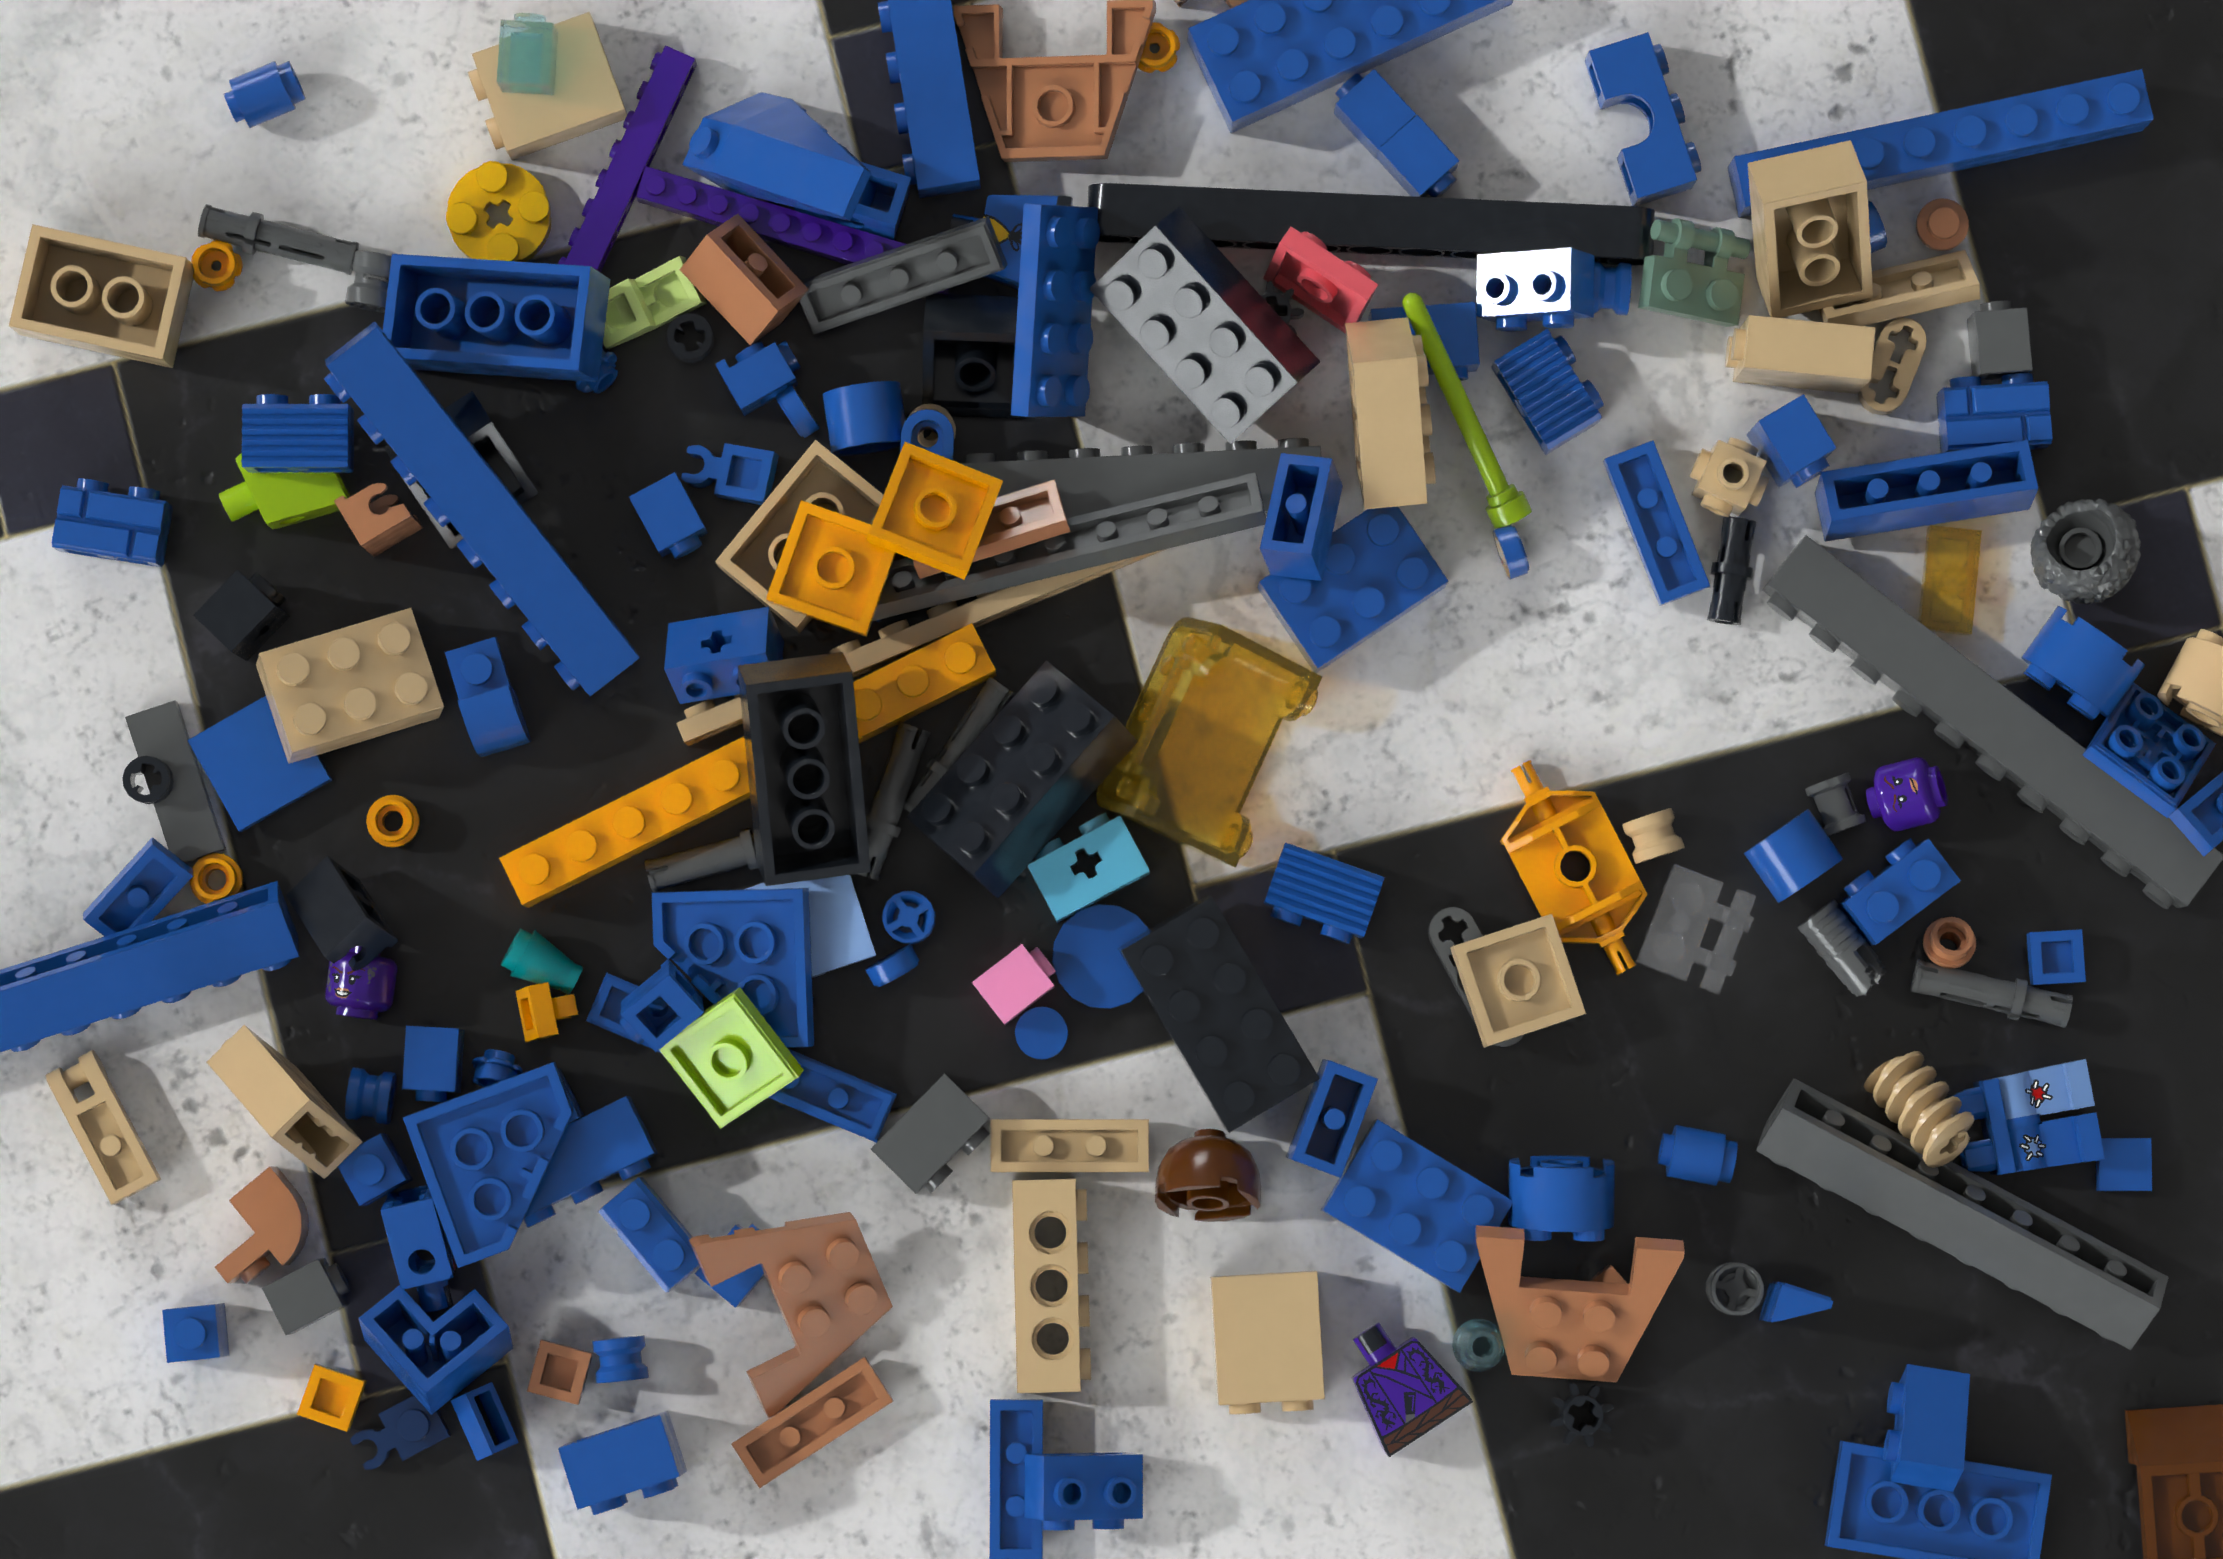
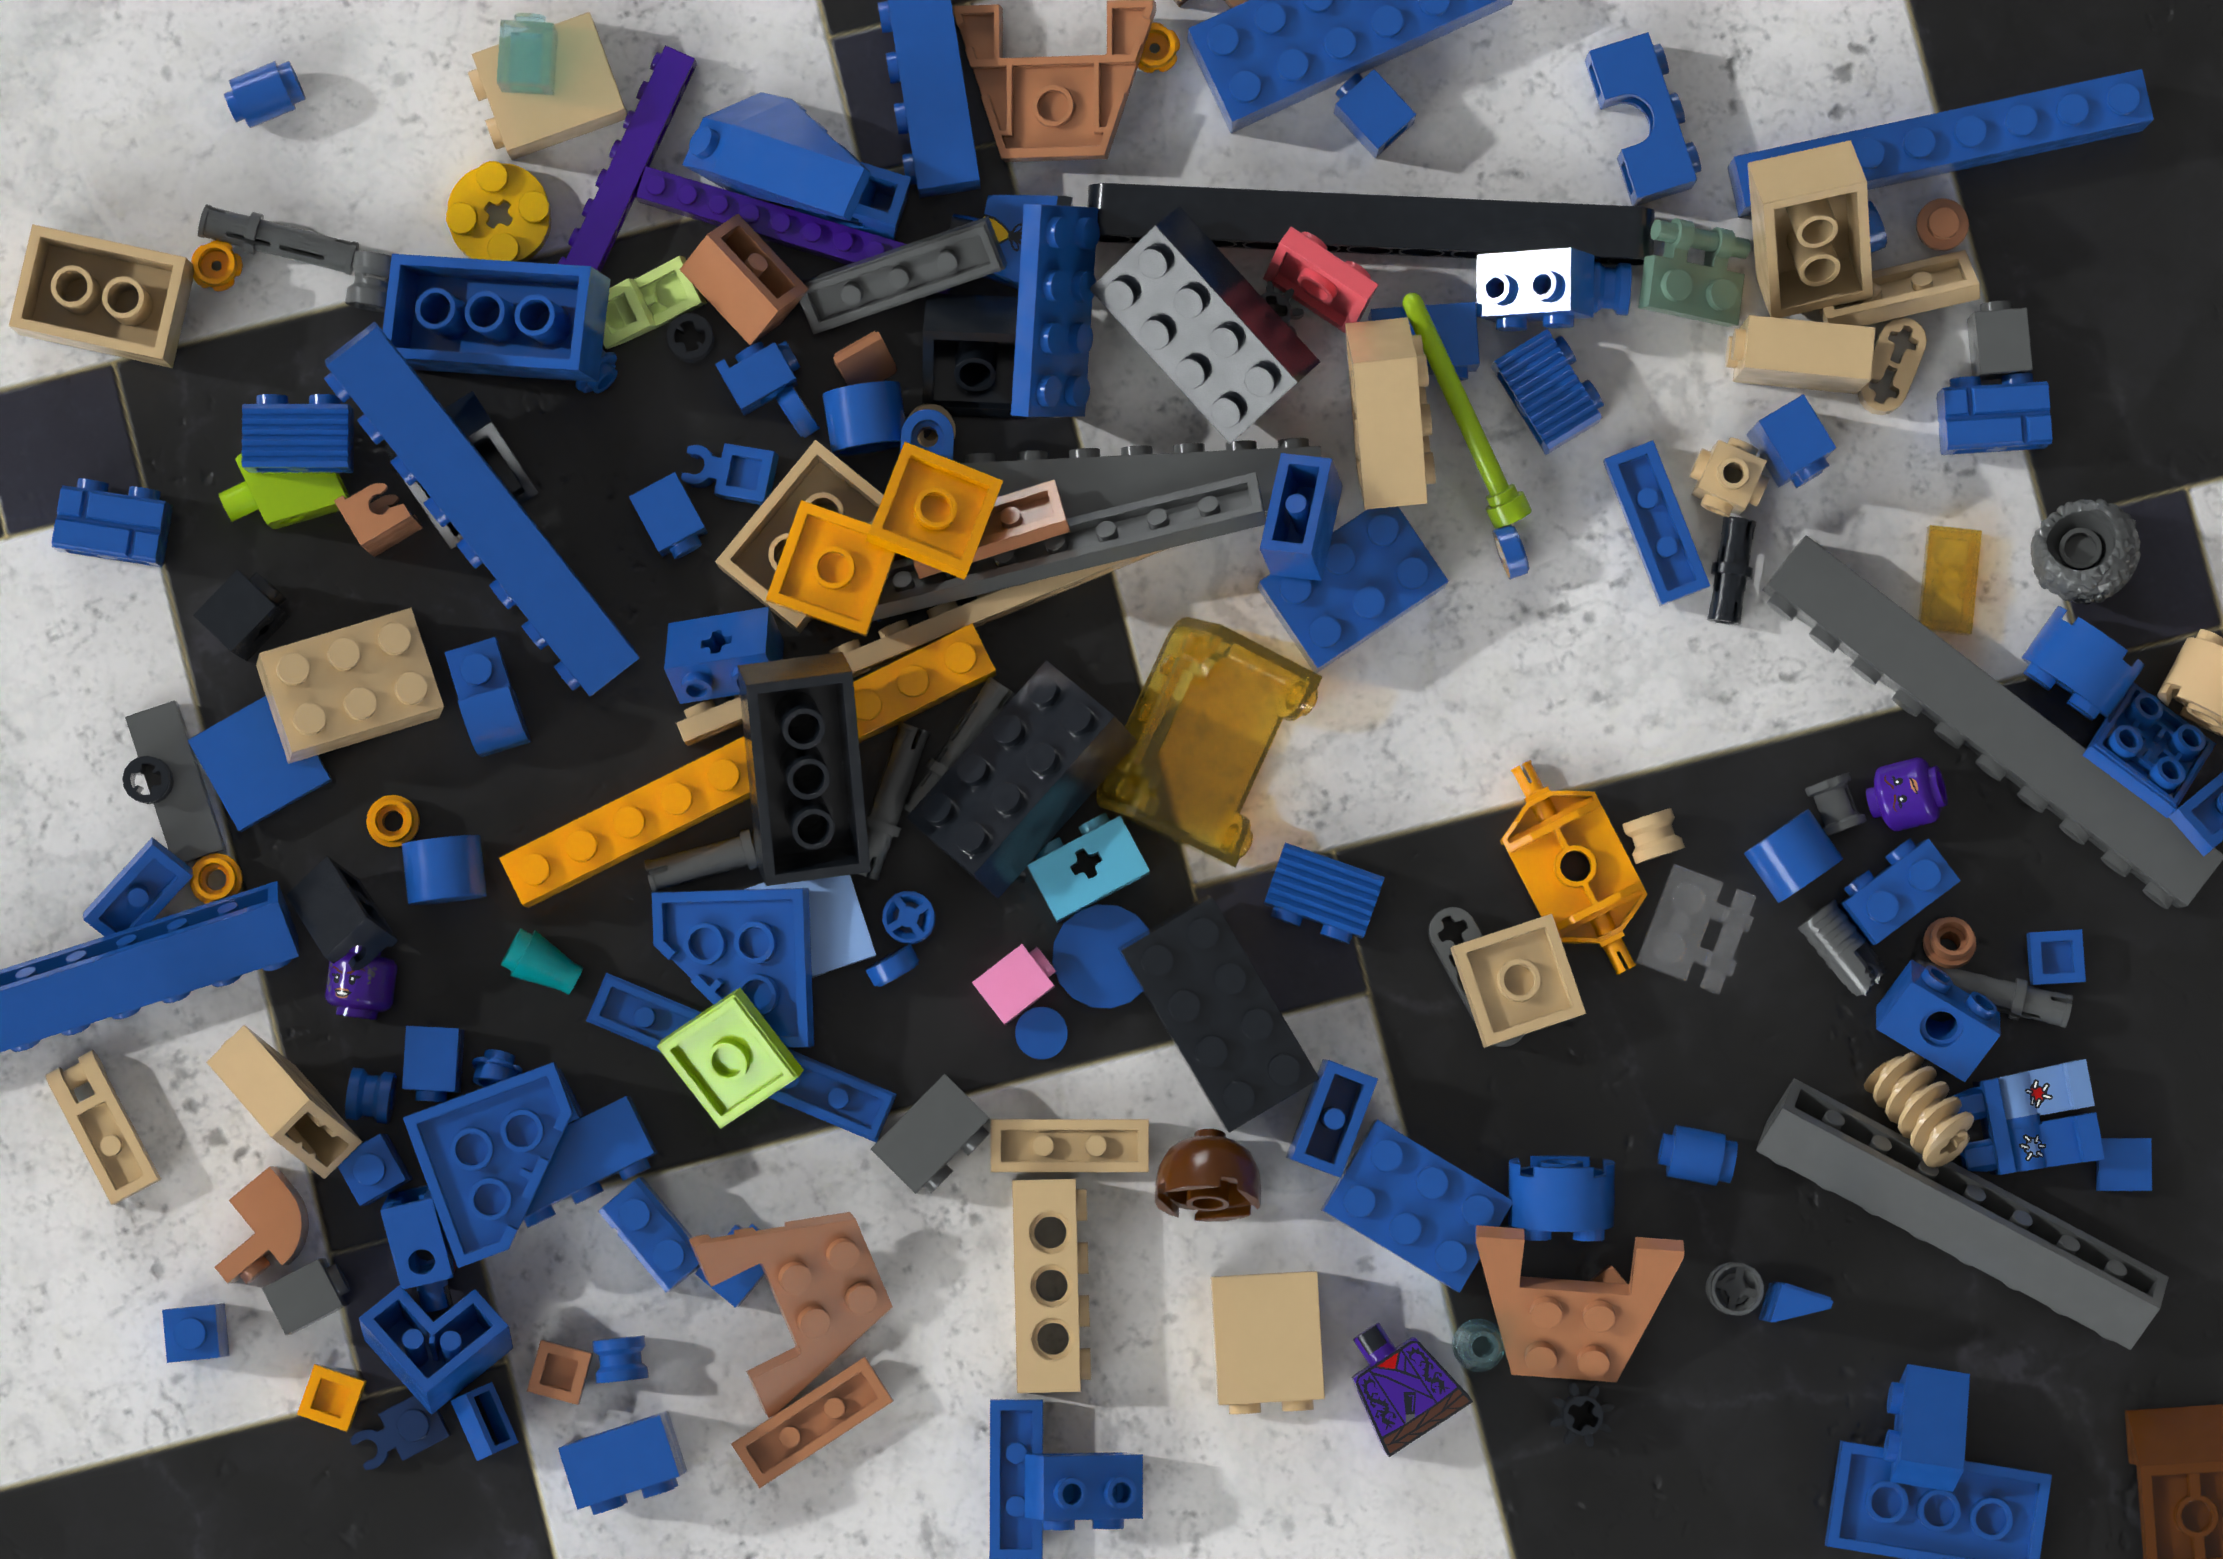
(444, 869): none -> blue piece
(541, 1011): light orange tile -> none
(661, 1026): blue brick -> none
(865, 360): none -> nougat slope
(1419, 160): blue brick -> none
(1926, 490): blue brick -> none
(1952, 1044): none -> blue brick

